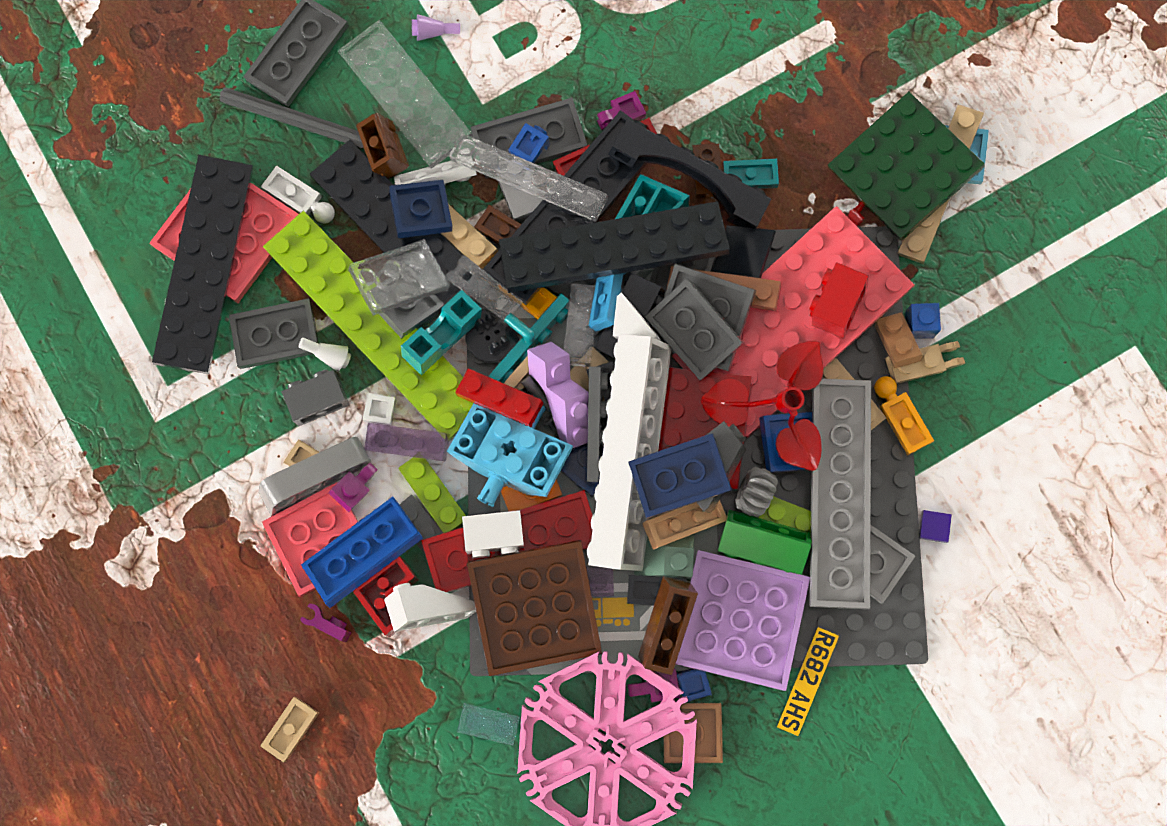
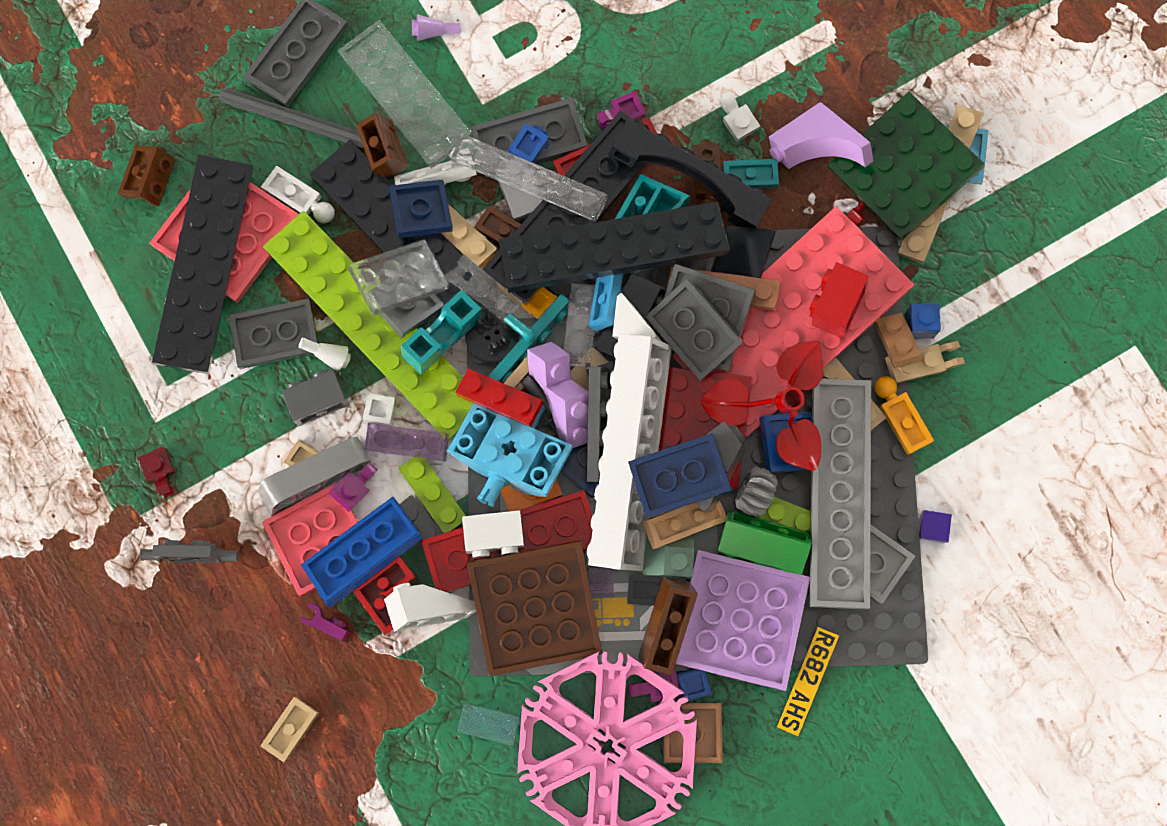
(147, 174): none -> reddish brown bracket
(157, 469): none -> dark red plate
(198, 552): none -> dark grey plate
(738, 120): none -> white plate
(817, 135): none -> lavender arch

